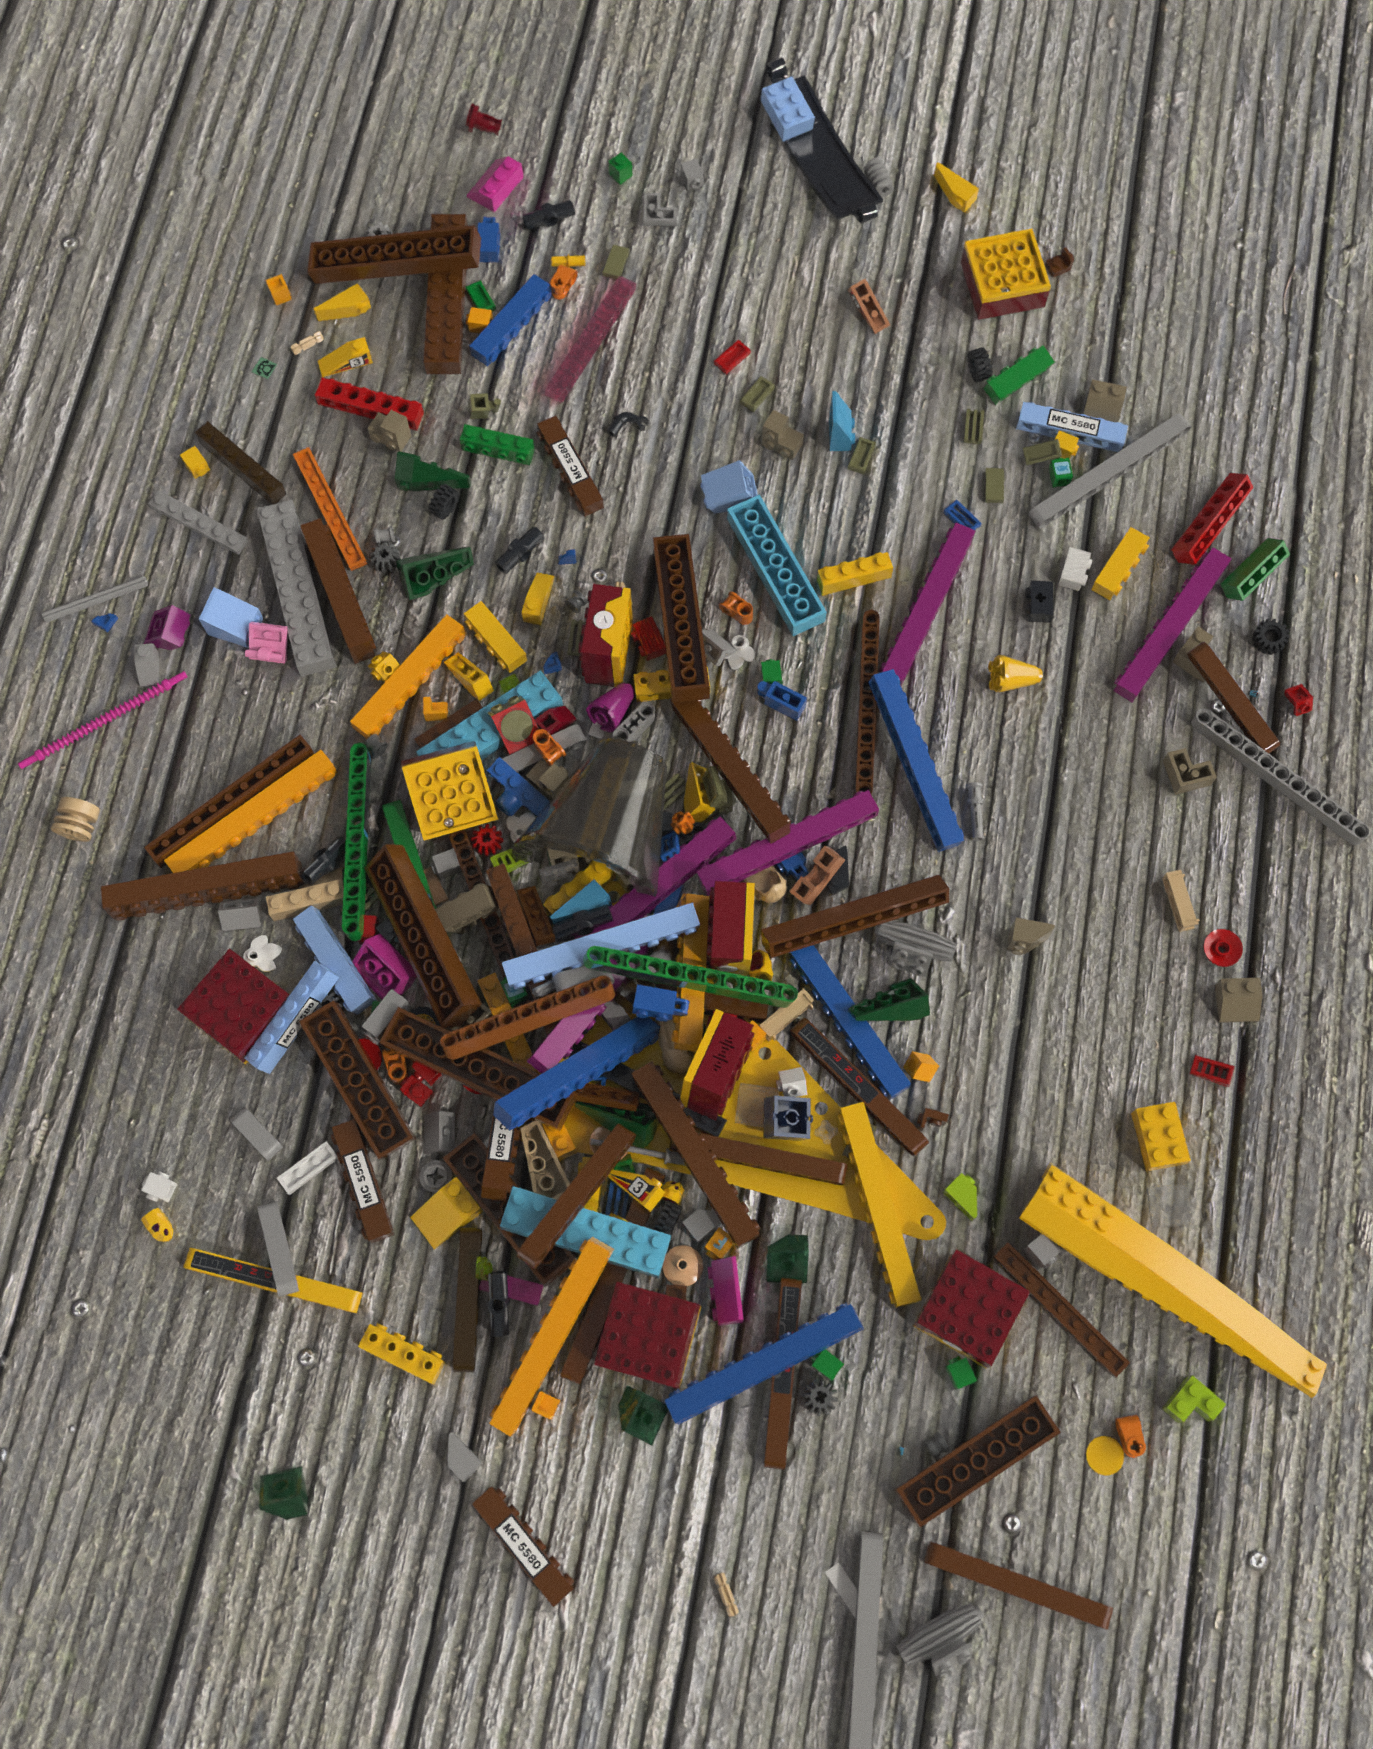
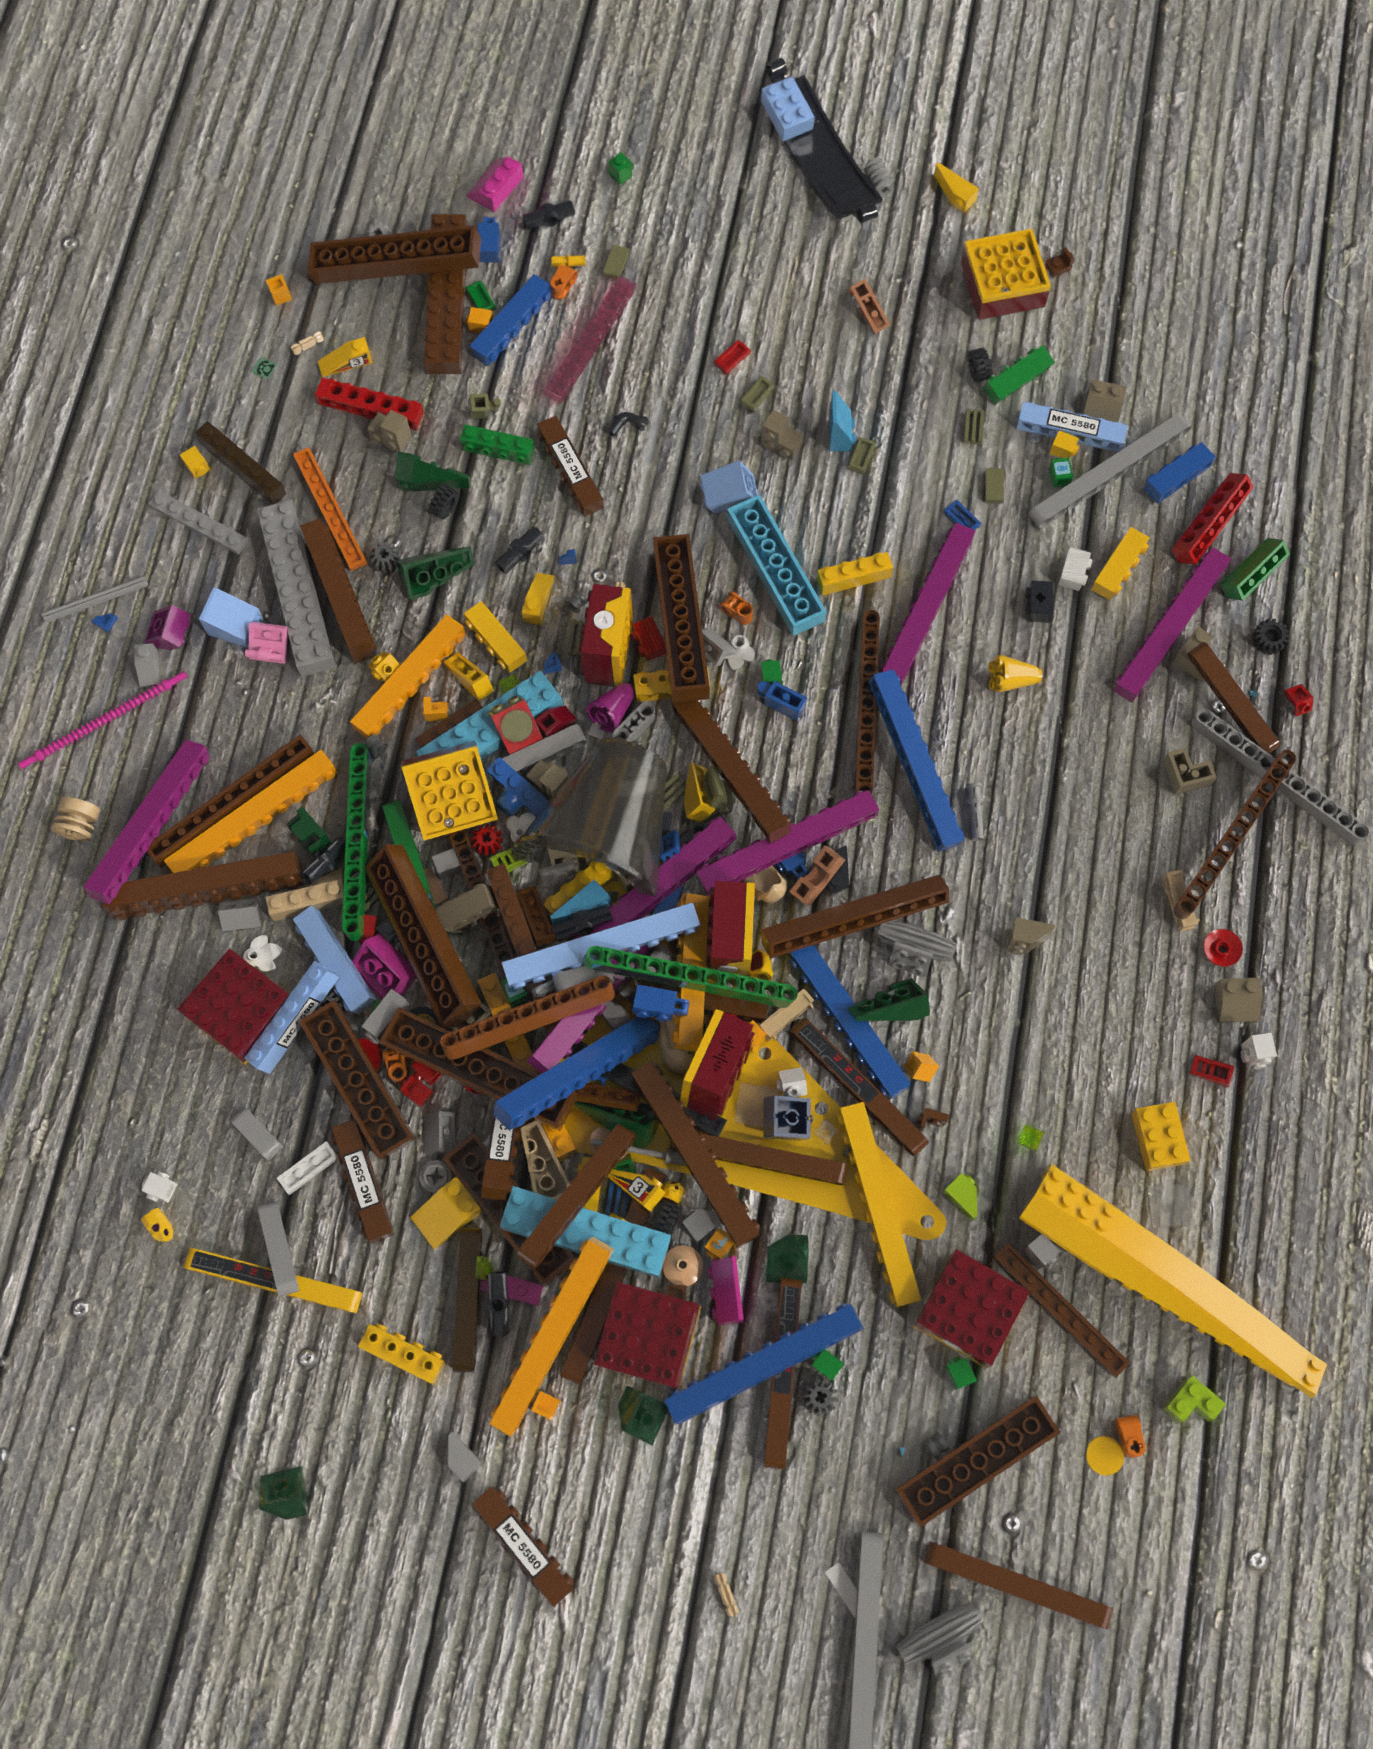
(146, 822): none -> magenta brick
(308, 831): none -> dark green panel
(344, 305): yellow slope -> none
(384, 535): light grey bush -> none
(482, 121): dark red piece -> none
(550, 749): orange piece -> none
(654, 214): light grey brick -> none
(682, 822): orange gear -> none
(692, 174): light grey brick -> none
(1030, 1137): none -> clear neon green plate
(1042, 452): olive tile -> none
(1179, 472): none -> blue brick
(1231, 841): none -> reddish brown beam
(1258, 1051): none -> white brick

